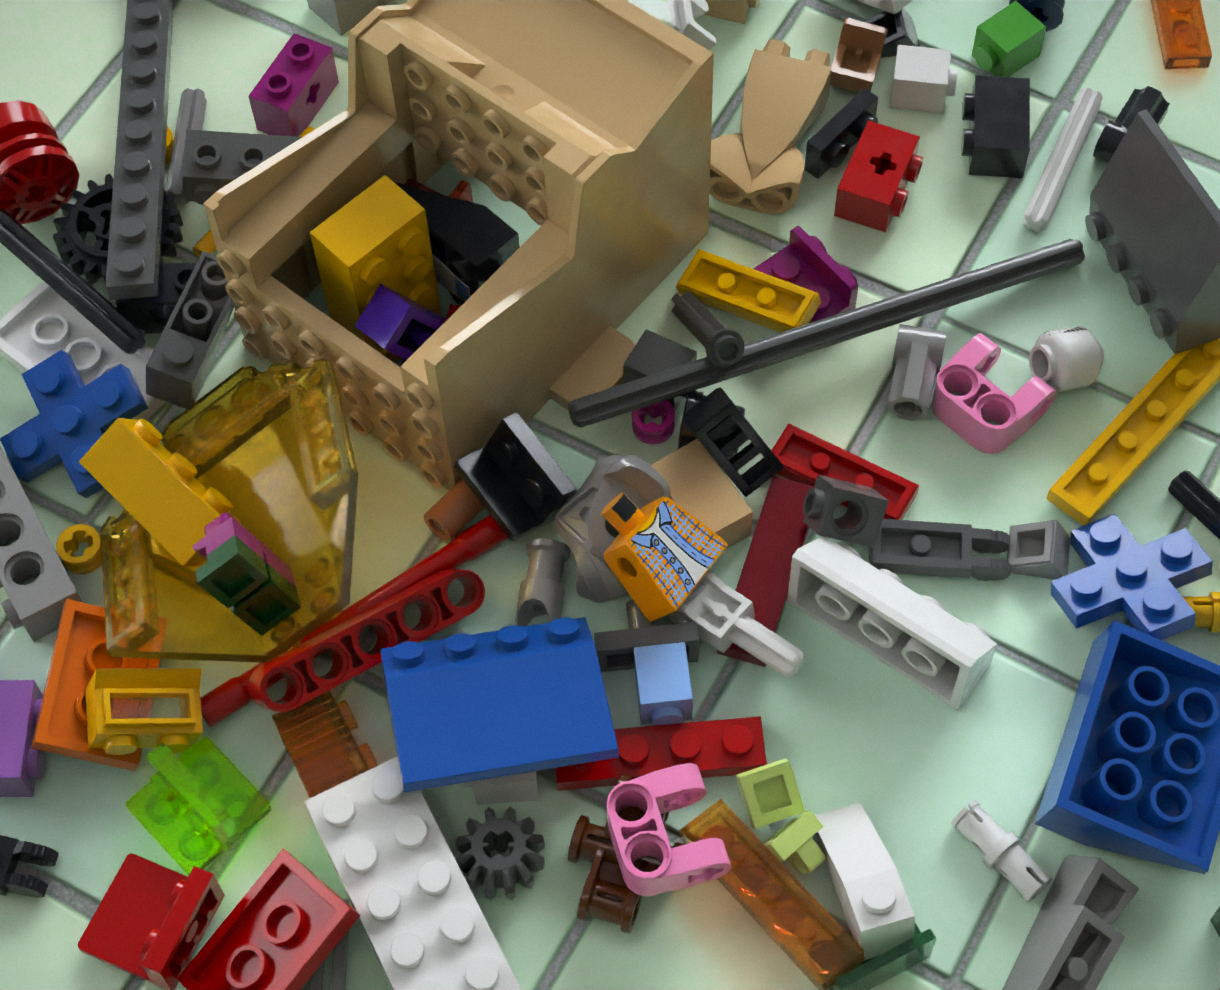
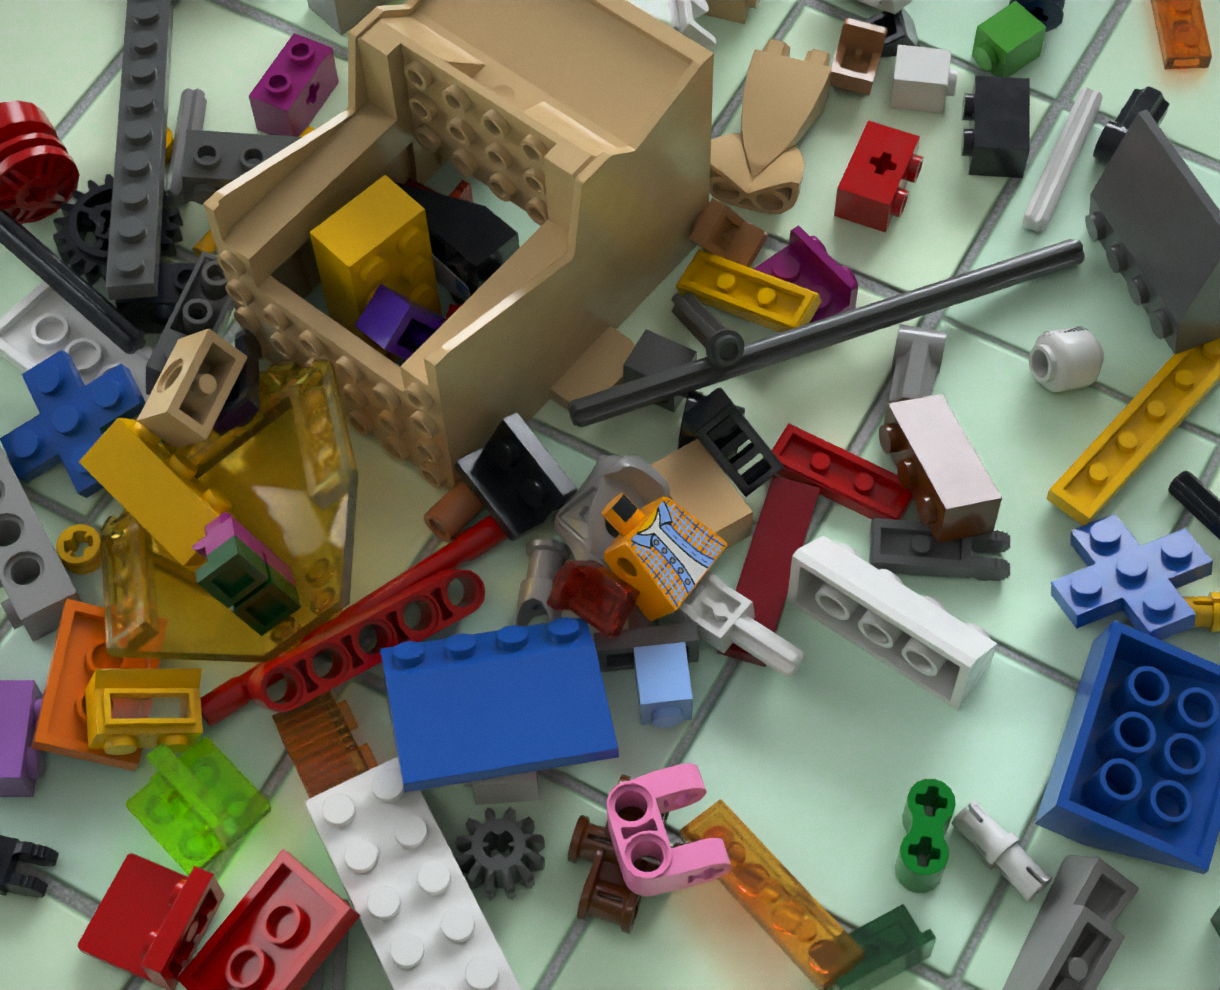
(192, 388): none -> tan brick
(245, 395): none -> black hinge
(593, 595): none -> clear red bracket
(652, 432): dark pink bush -> none
(714, 746): red plate -> none
(727, 234): none -> medium nougat bracket
(770, 793): yellowish green tile -> none
(796, 843): yellowish green tile -> none
(832, 142): black plate -> none
(861, 520): dark grey brick -> none
(865, 880): white slope -> none
(925, 835): none -> green axle
(940, 468): none -> brick
(986, 401): bright pink piece -> none
(1039, 549): light grey slope -> none

